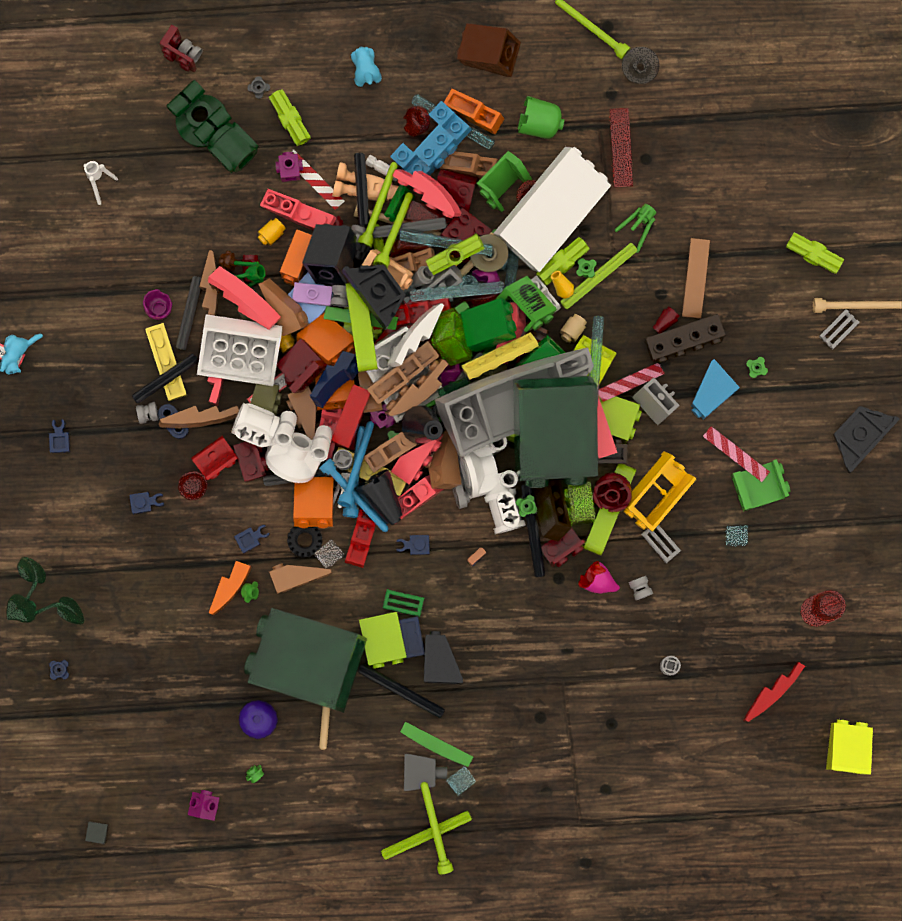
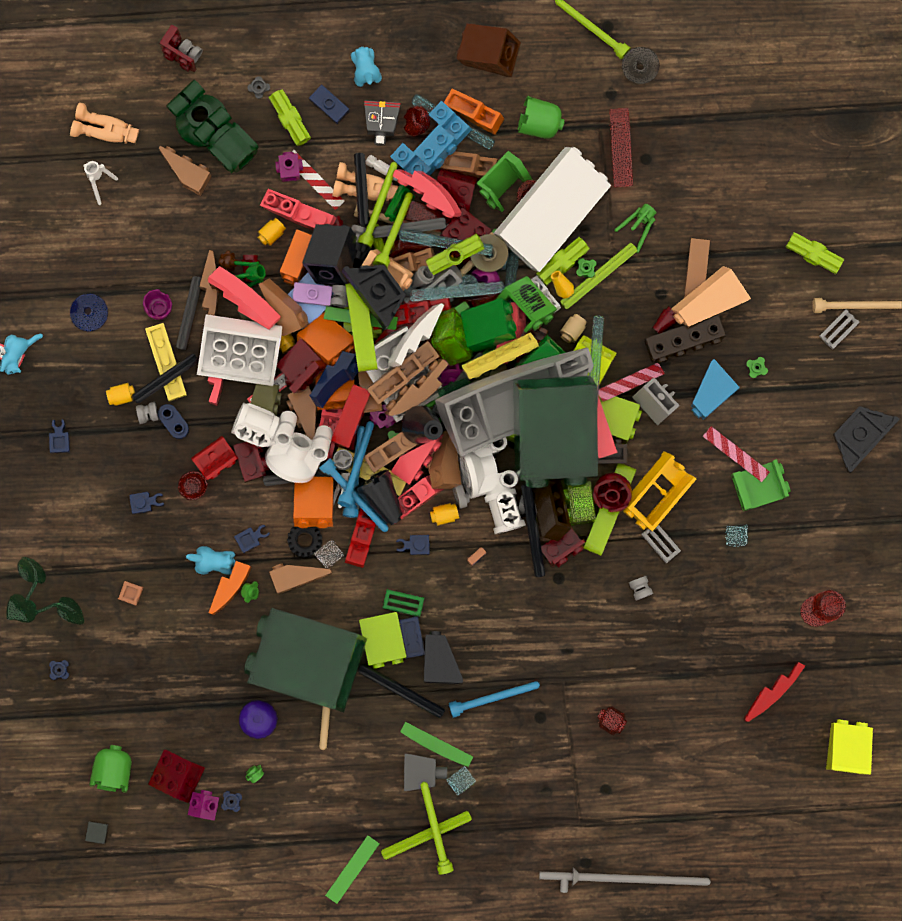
(91, 321): none -> clear blue dish
(111, 769): none -> bright green cylinder
(113, 131): none -> light nougat piece
(120, 394): none -> yellow brick
(130, 593): none -> nougat tile
(176, 776): none -> dark red bracket
(190, 175): none -> medium nougat slope
(192, 418): medium nougat slope -> none
(209, 560): none -> medium azure animal
(226, 802): none -> dark blue plate
(329, 104): none -> dark blue plate
(352, 869): none -> bright green sticker
(381, 119): none -> dark grey torso
(444, 514): none -> yellow brick
(458, 707): none -> dark azure piece
(529, 500): bright green plate -> none
(575, 877): none -> light grey piece
(598, 579): hat -> none
(612, 720): none -> clear red head
(667, 665): light grey wheel -> none
(710, 298): none -> light nougat slope

